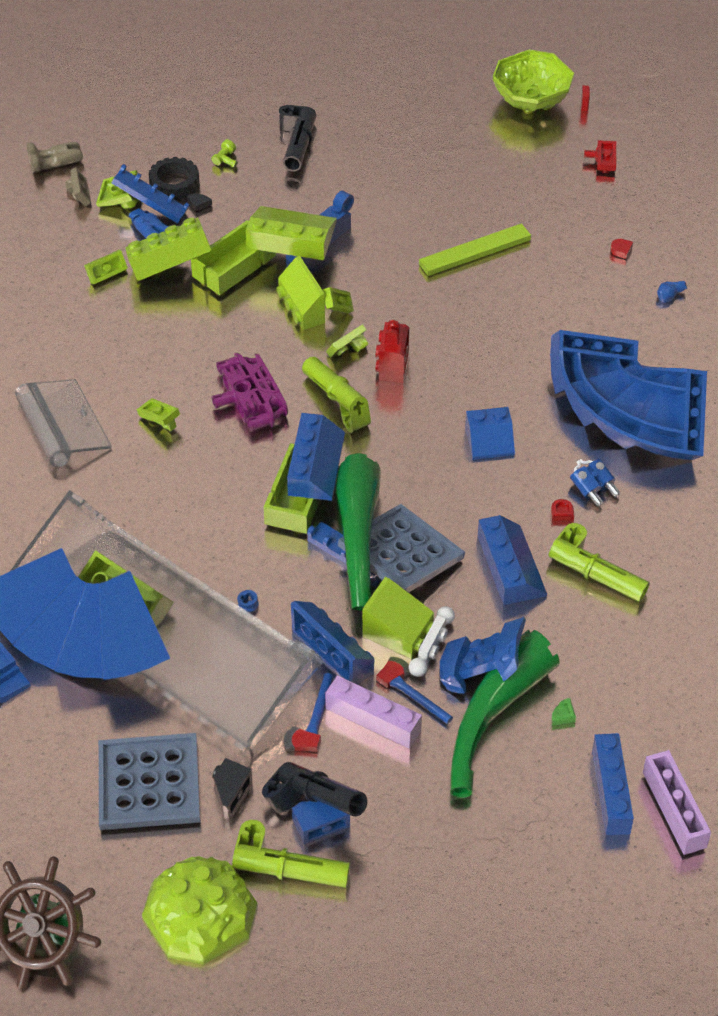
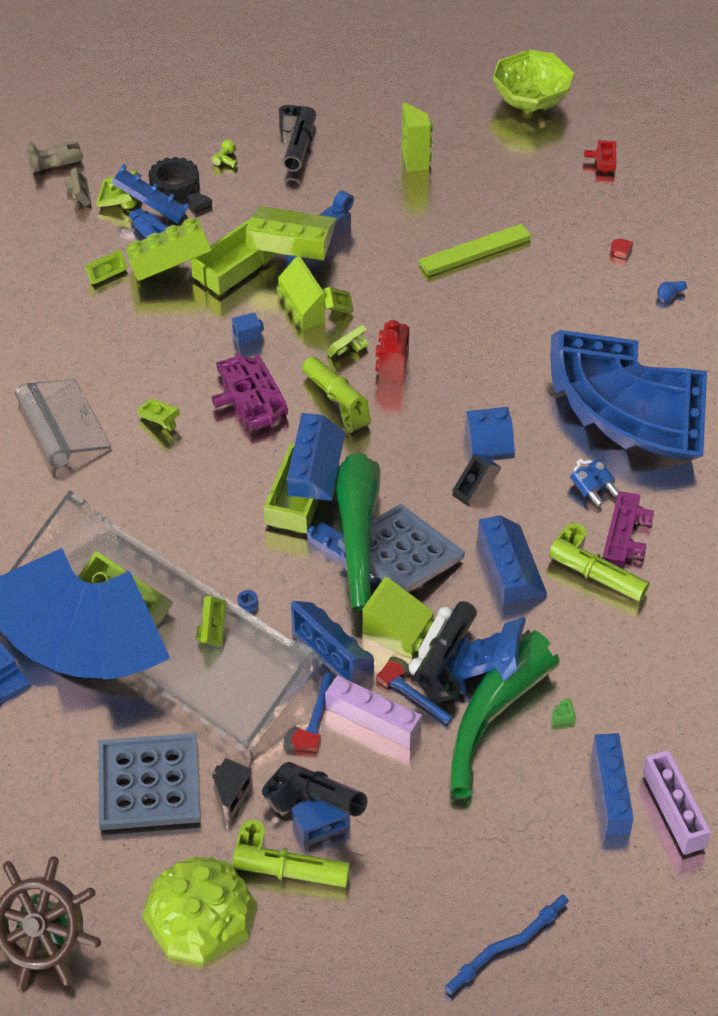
(213, 623): none -> lime hinge
(247, 329): none -> blue brick
(416, 138): none -> lime slope
(443, 649): none -> black piece
(468, 971): none -> blue bar
(476, 477): none -> black slope
(562, 510): red tile -> none
(585, 97): red tile -> none
(619, 541): none -> magenta hinge

